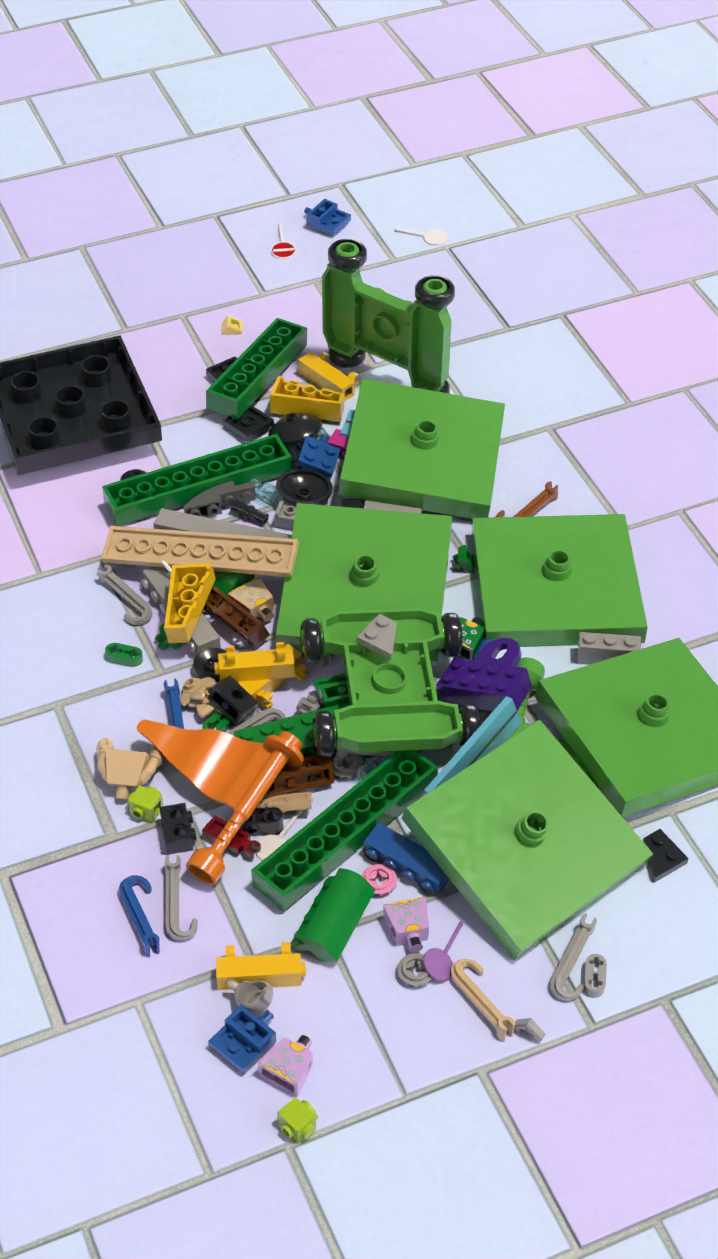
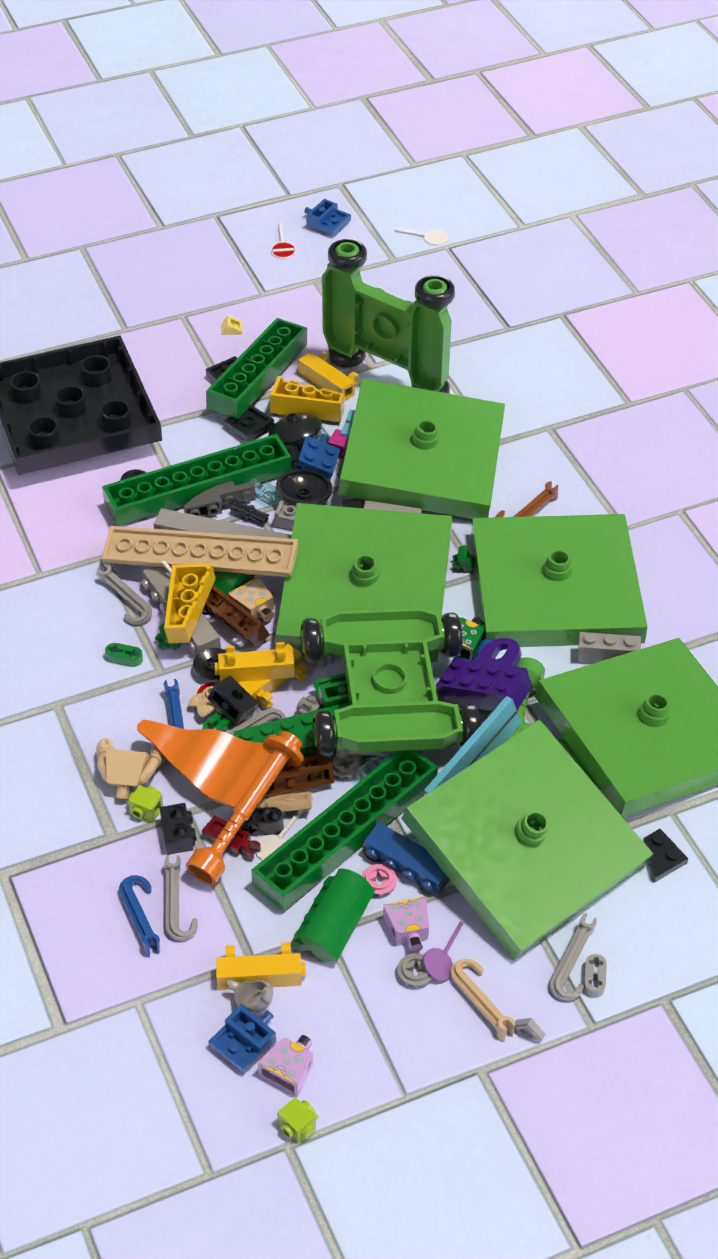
(196, 689): tan plate -> none
(379, 636): light grey wing -> none

